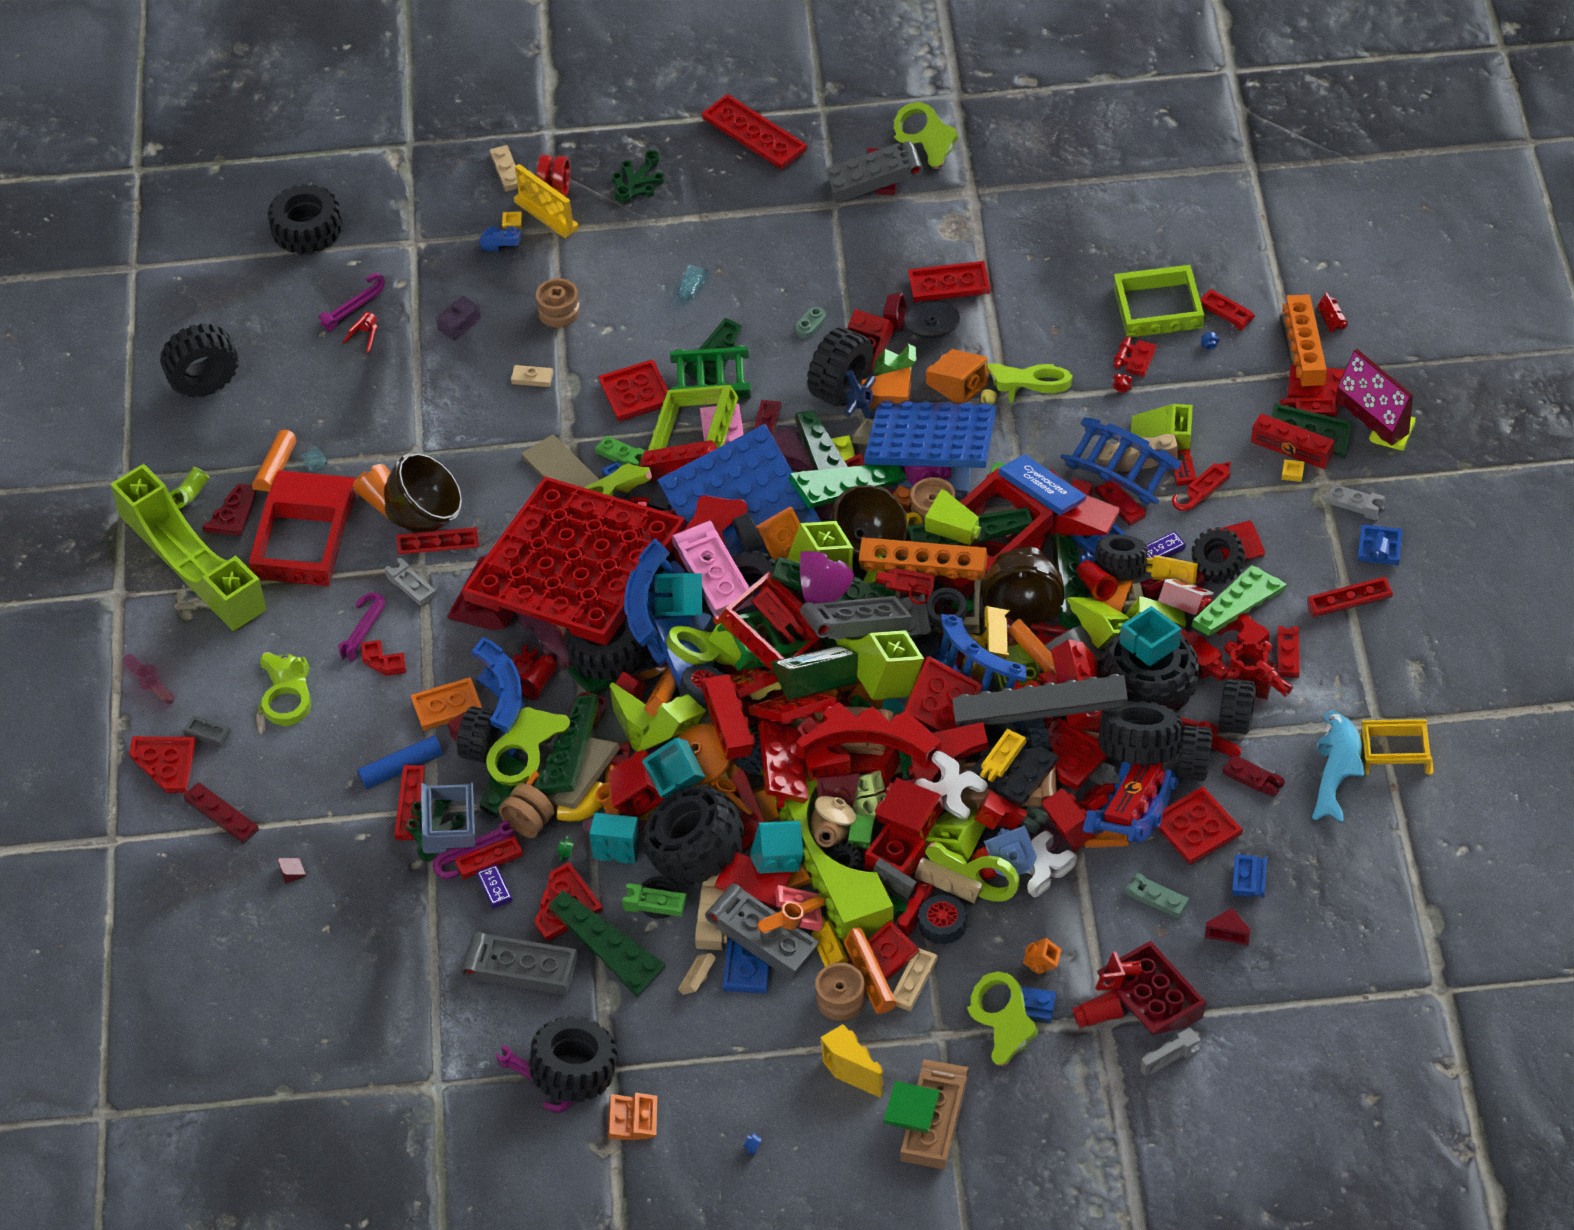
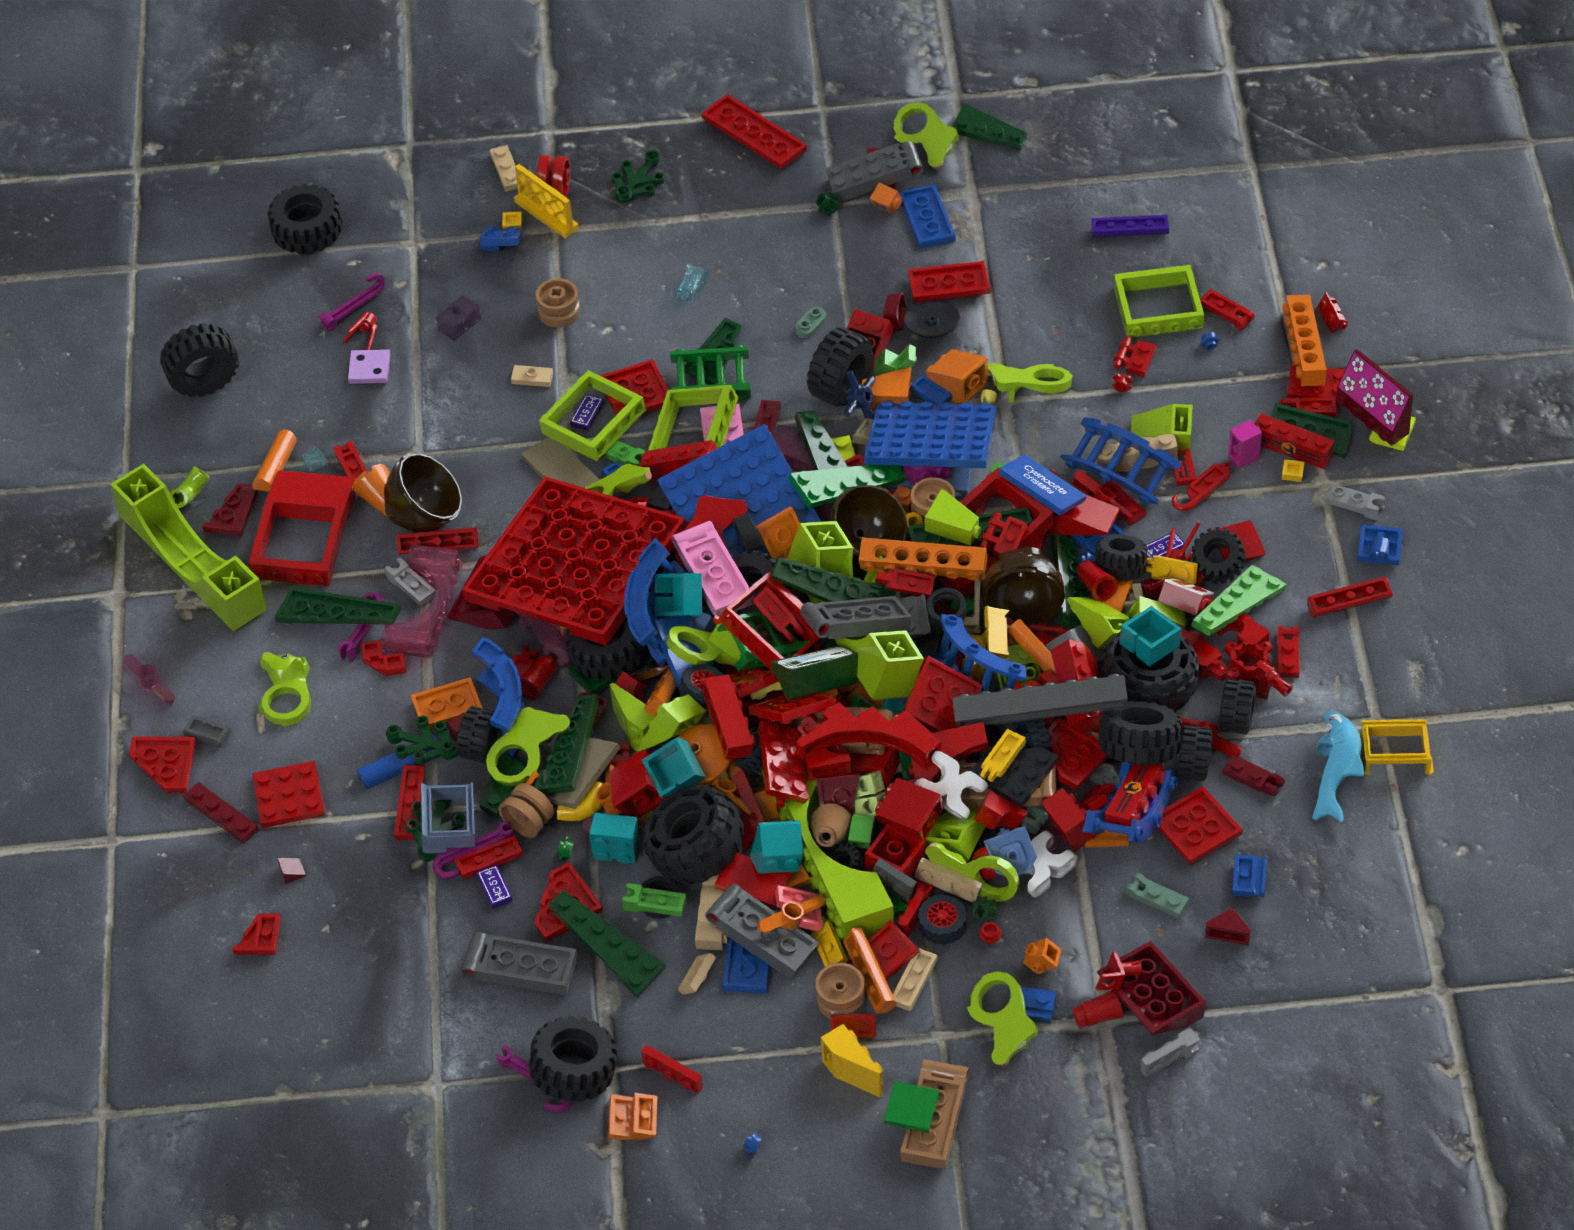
(260, 937): none -> red wing
(288, 794): none -> red plate
(330, 608): none -> dark green wing
(349, 459): none -> red plate
(369, 366): none -> lavender tile
(420, 634): none -> clear pink arch
(445, 748): none -> dark green plant
(586, 412): none -> dark purple tile
(611, 432): none -> lime window
(671, 1069): none -> red plate
(823, 578): magenta brick -> none
(827, 203): none -> dark green gear
(835, 810): tan dish -> none
(861, 1024): none -> red plate
(886, 198): none -> orange brick
(921, 585): red axle -> none
(927, 216): none -> blue tile
(930, 390): none -> blue plate
(980, 914): none -> dark green gear
(983, 127): none -> dark green wing
(990, 933): none -> red plate
(1009, 538): none -> red plate
(1100, 492): none -> red piece
(1130, 225): none -> dark purple plate
(1177, 553): none -> red plant
(1245, 444): none -> dark pink brick

